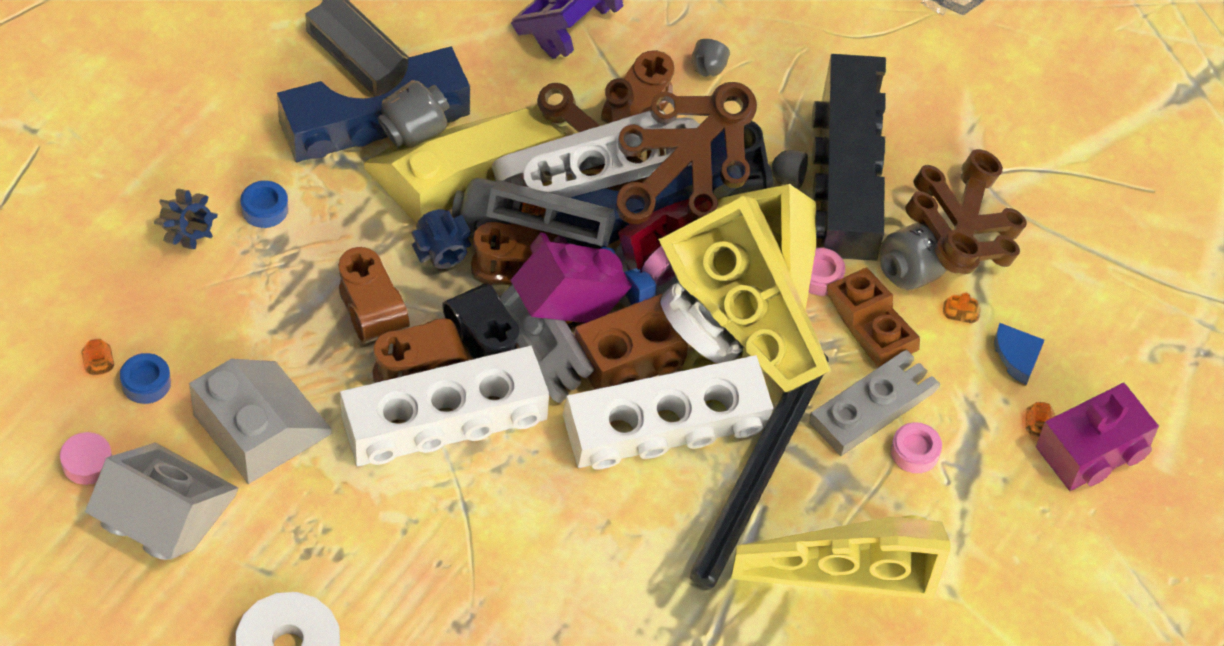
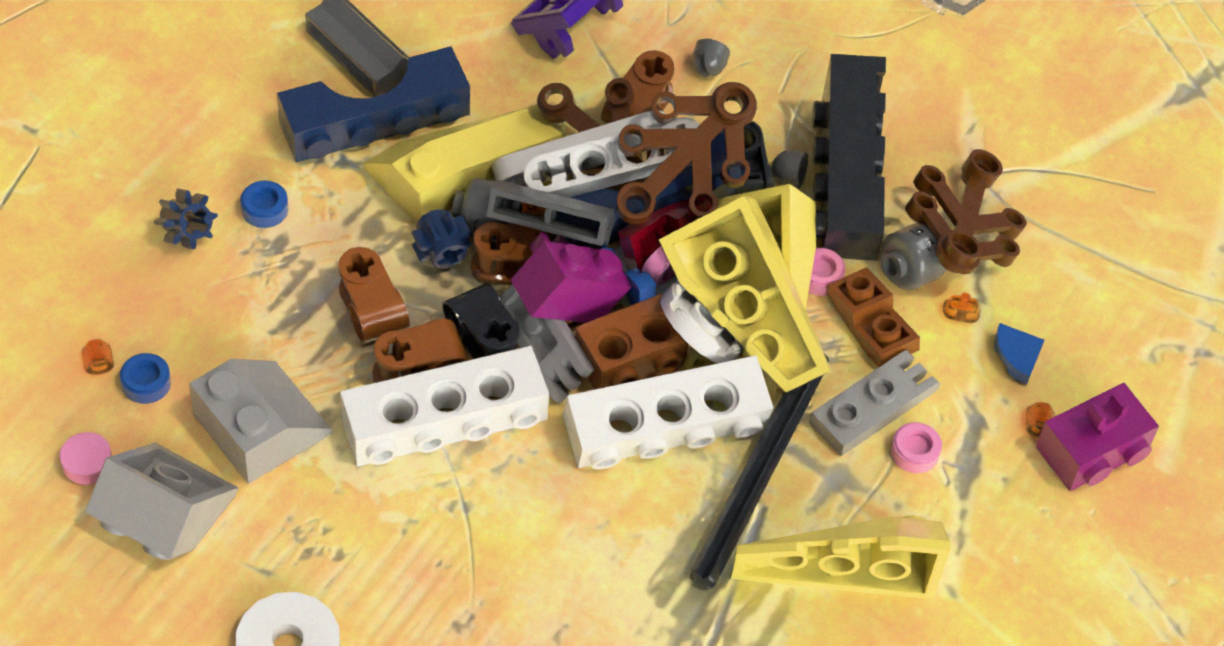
(413, 114): dark grey head -> none

